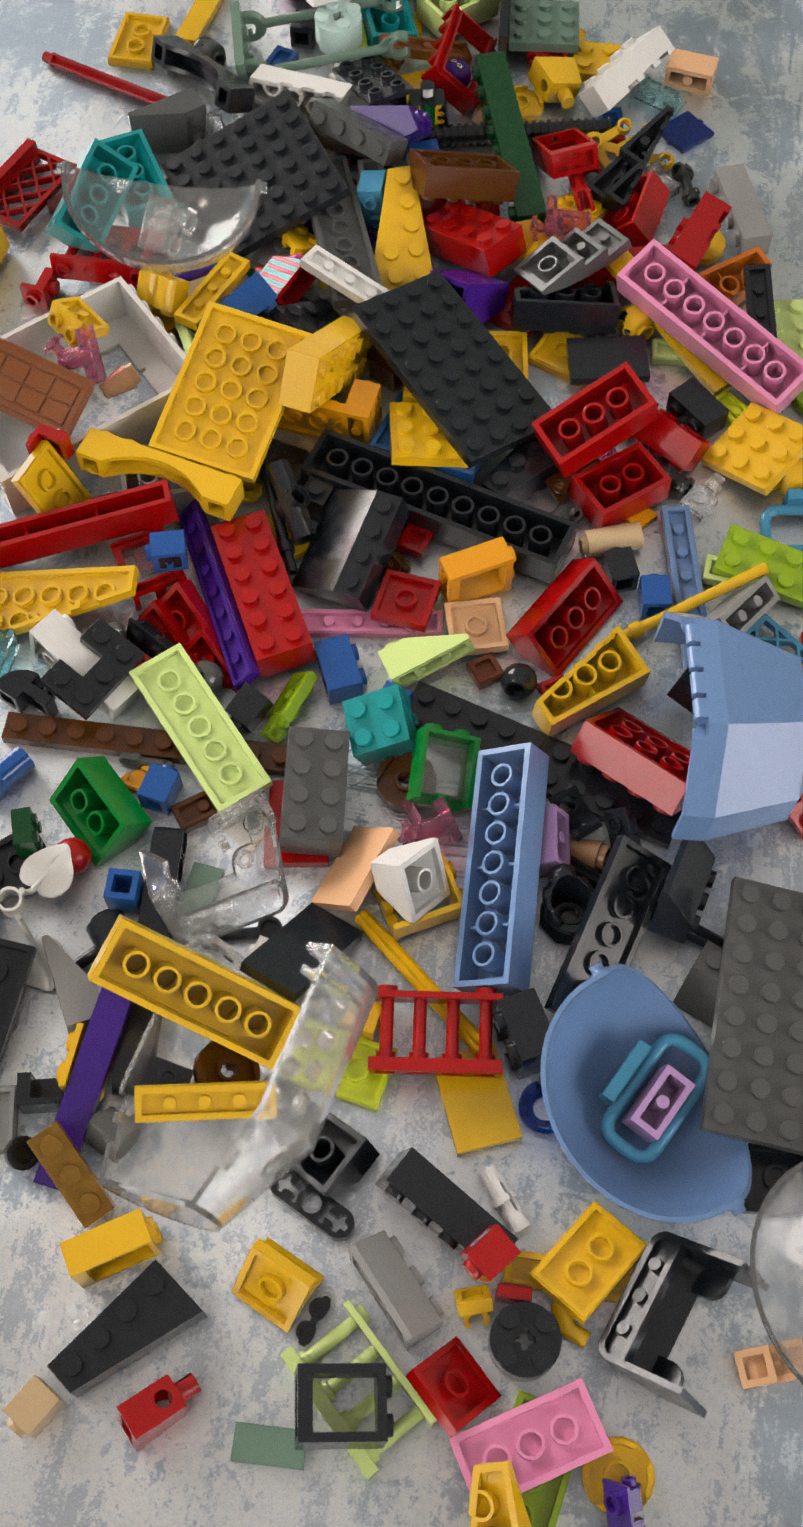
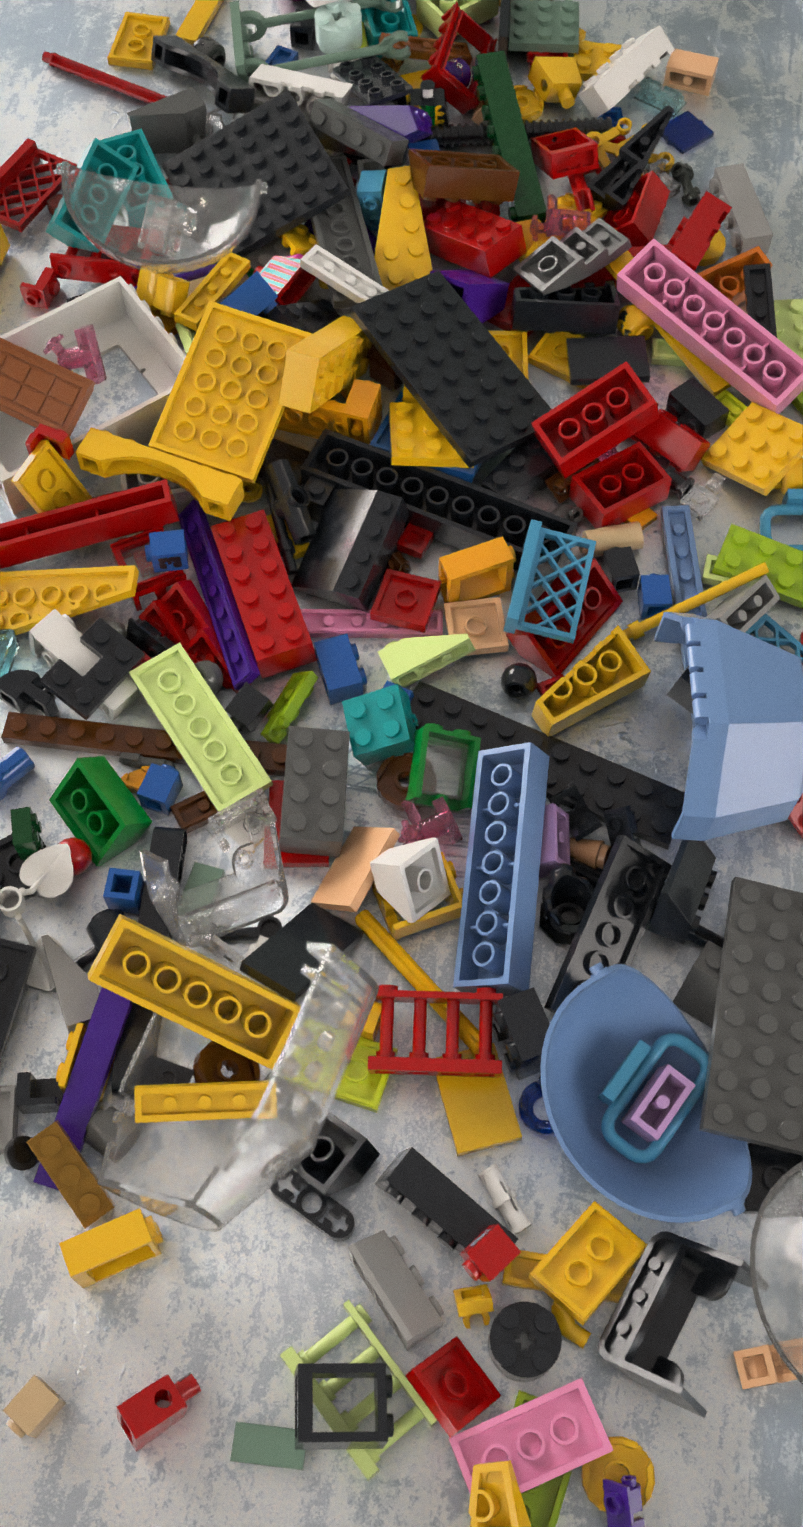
(72, 313): yellow bracket -> none
(120, 381): medium nougat cone -> none
(130, 1327): black wedge -> none
(276, 1283): yellow bracket -> none
(306, 1329): black piece -> none
(485, 670): copper tile -> none
(513, 1293): red tile -> none
(525, 583): none -> dark azure fence
(635, 757): slope -> none

